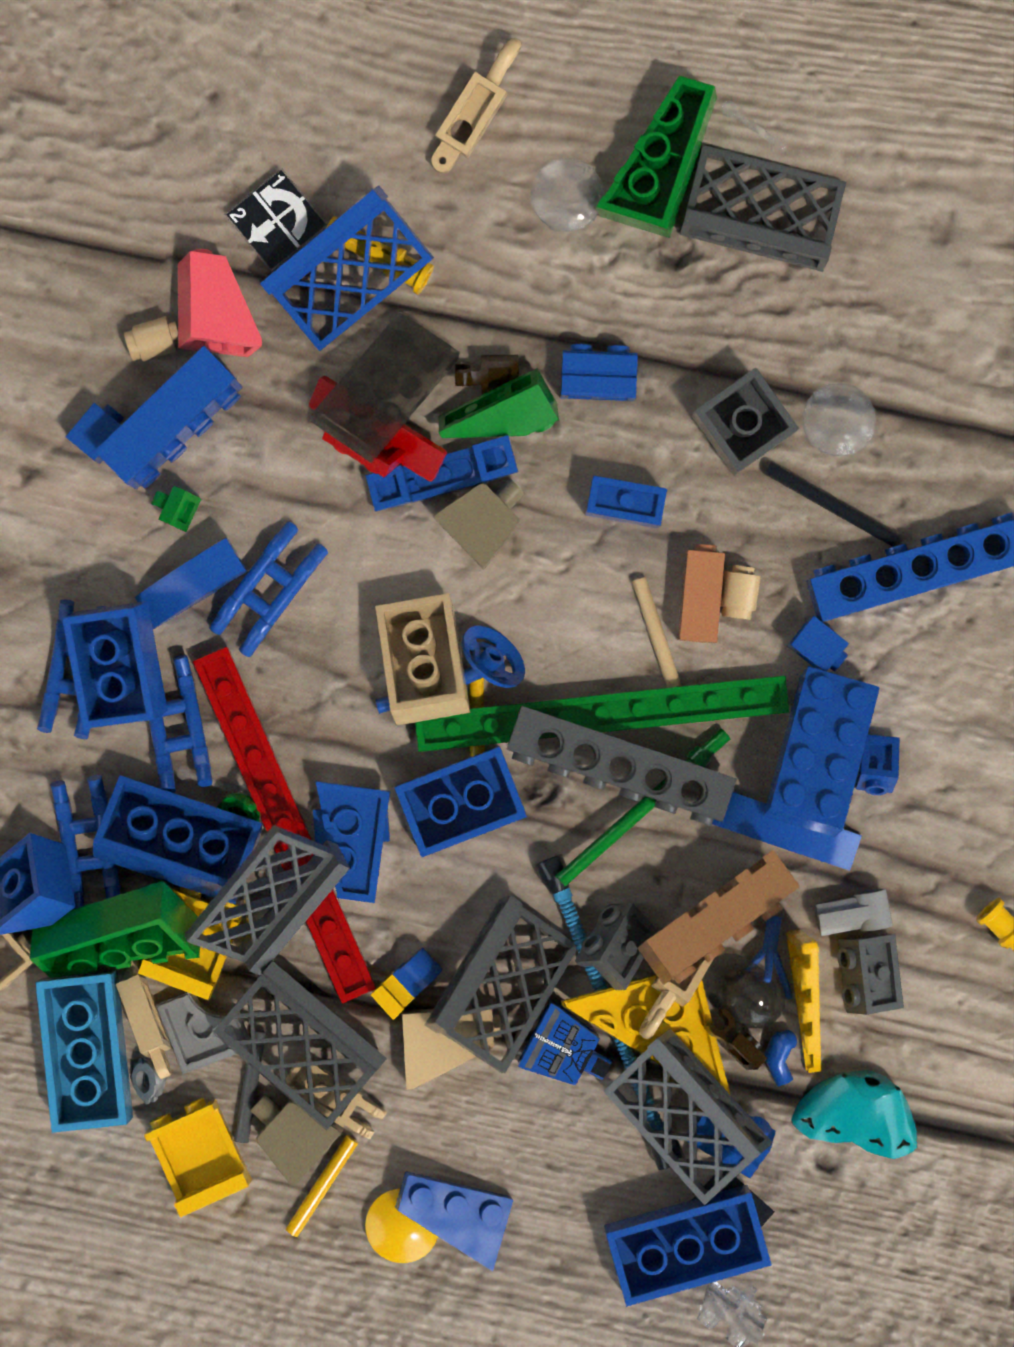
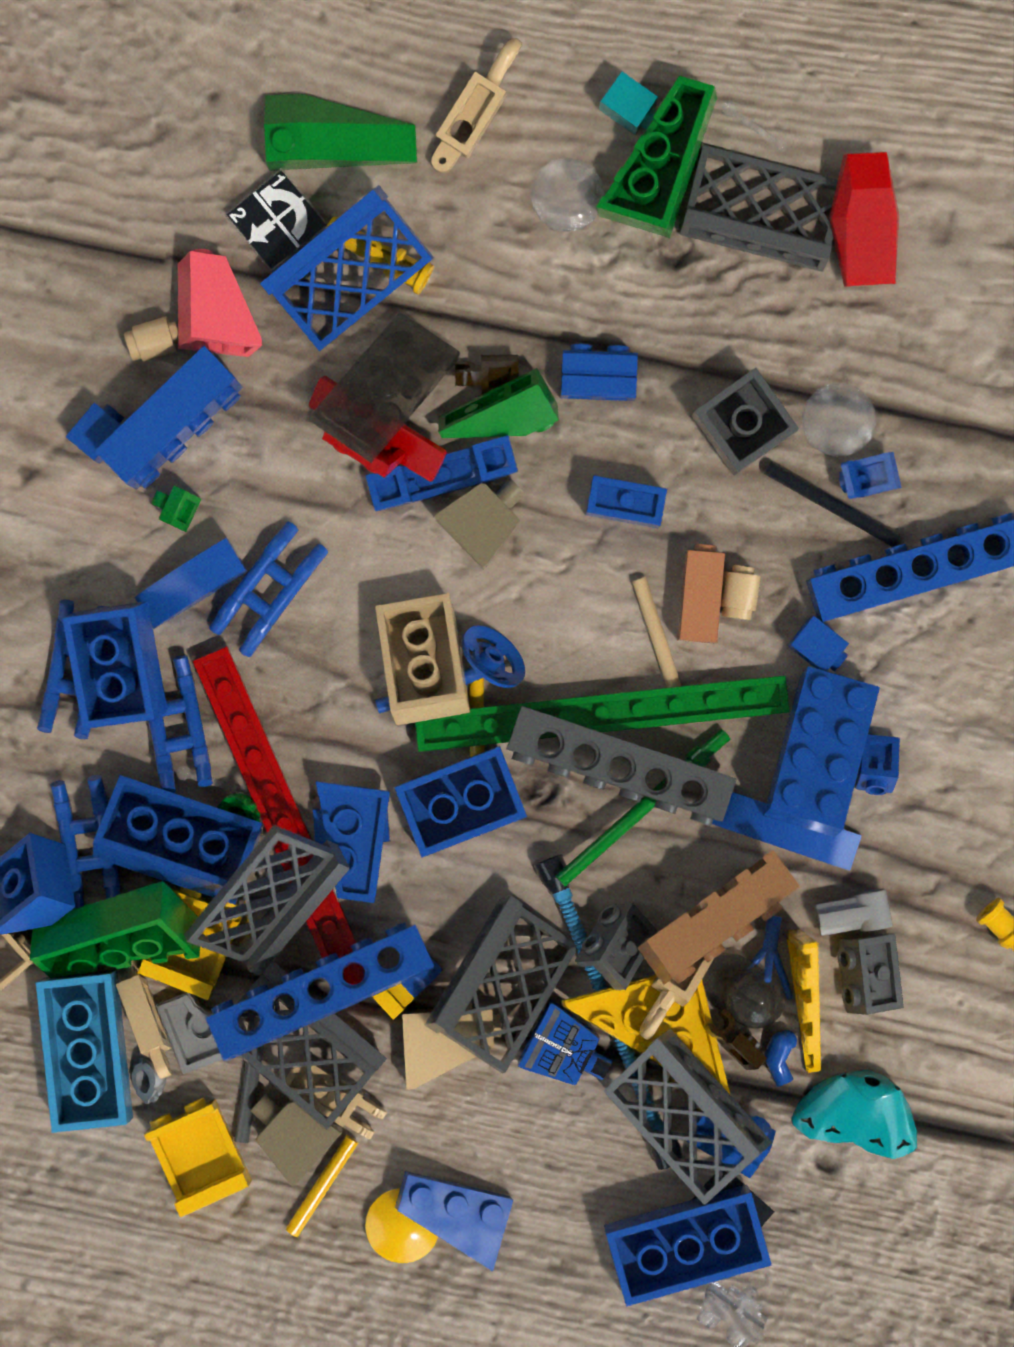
(225, 1019): none -> blue brick
(325, 134): none -> green wedge
(629, 104): none -> teal brick
(865, 220): none -> red piece
(869, 476): none -> blue bracket

